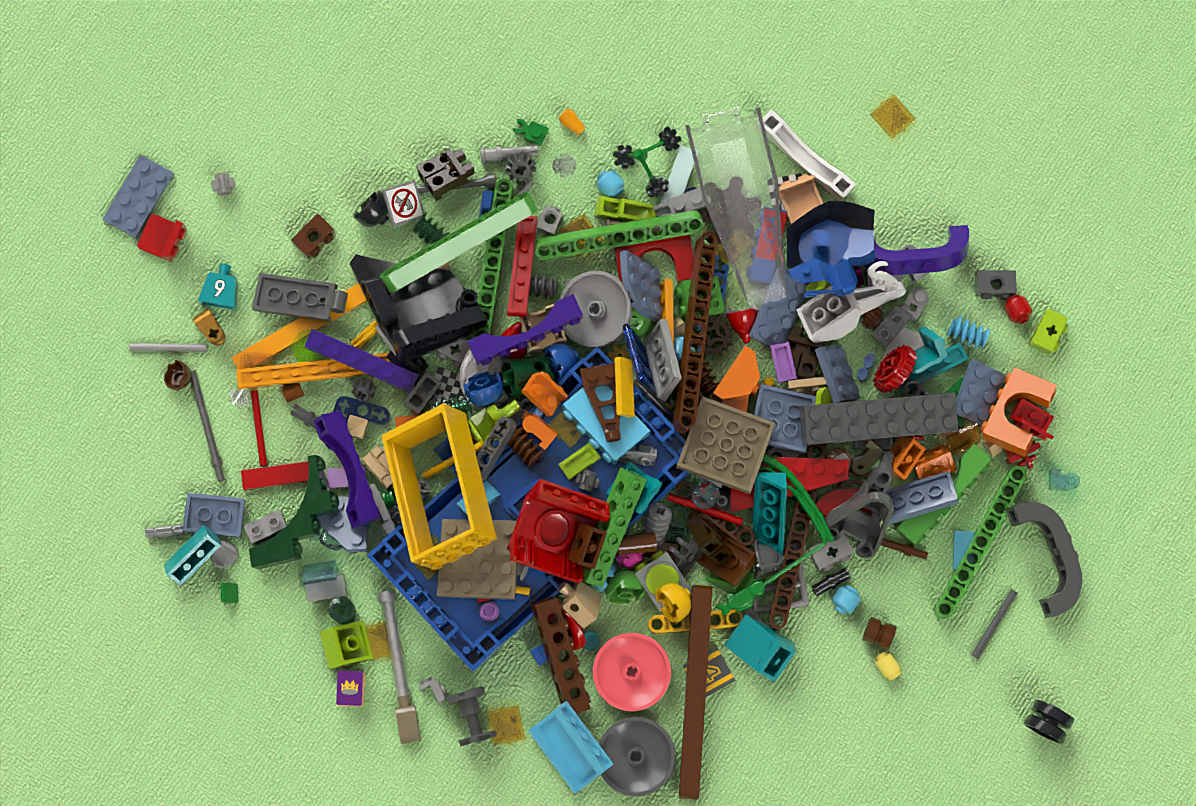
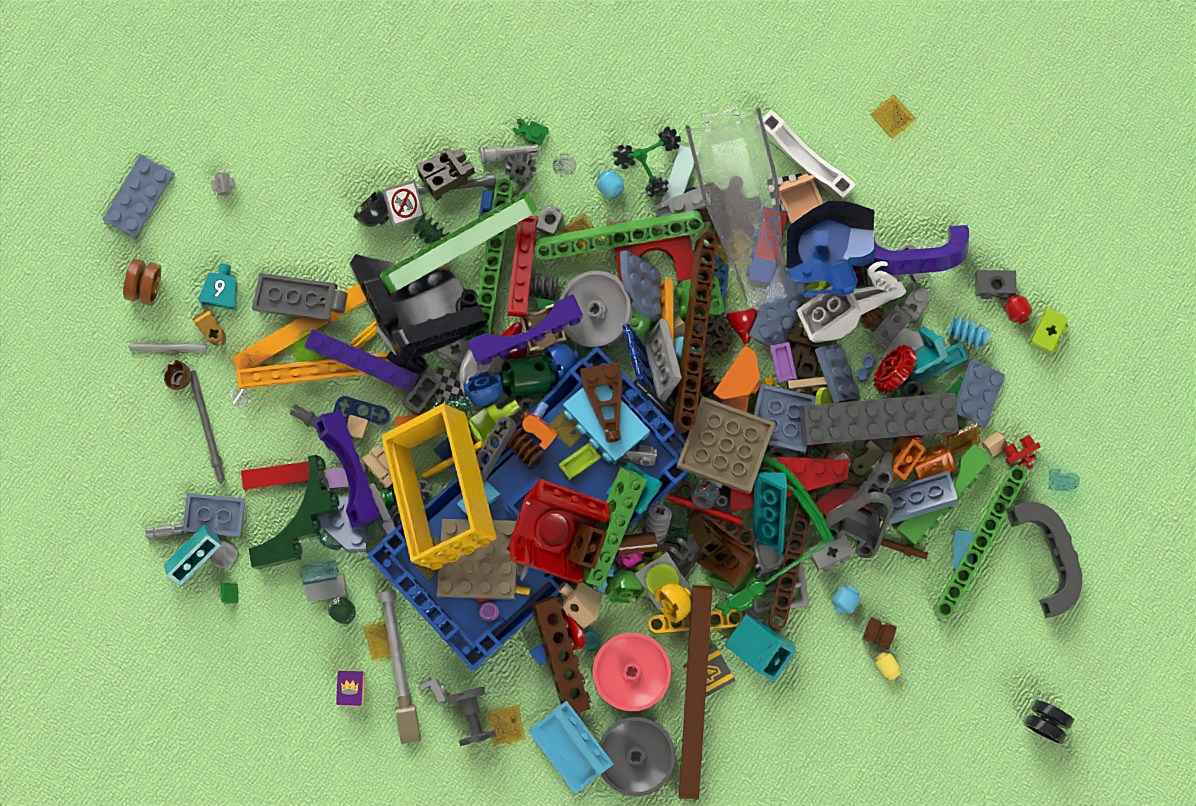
(142, 282): none -> dark orange wheel
(162, 237): red bracket -> none
(258, 428): red bar -> none
(265, 527): light grey brick -> none
(292, 391): dark orange slope -> none
(318, 226): reddish brown brick -> none
(346, 644): lime slope -> none
(363, 389): dark grey gear -> none
(542, 303): none -> green slope
(544, 393): orange bracket -> none
(571, 121): light orange cone -> none
(587, 481): dark grey gear -> none
(618, 352): yellow plant -> none
(622, 209): lime slope -> none
(624, 387): yellow tile -> none
(830, 582): black pin -> none
(994, 623): dark grey bar -> none
(1018, 385): arch -> none
(1032, 419): red bracket -> none

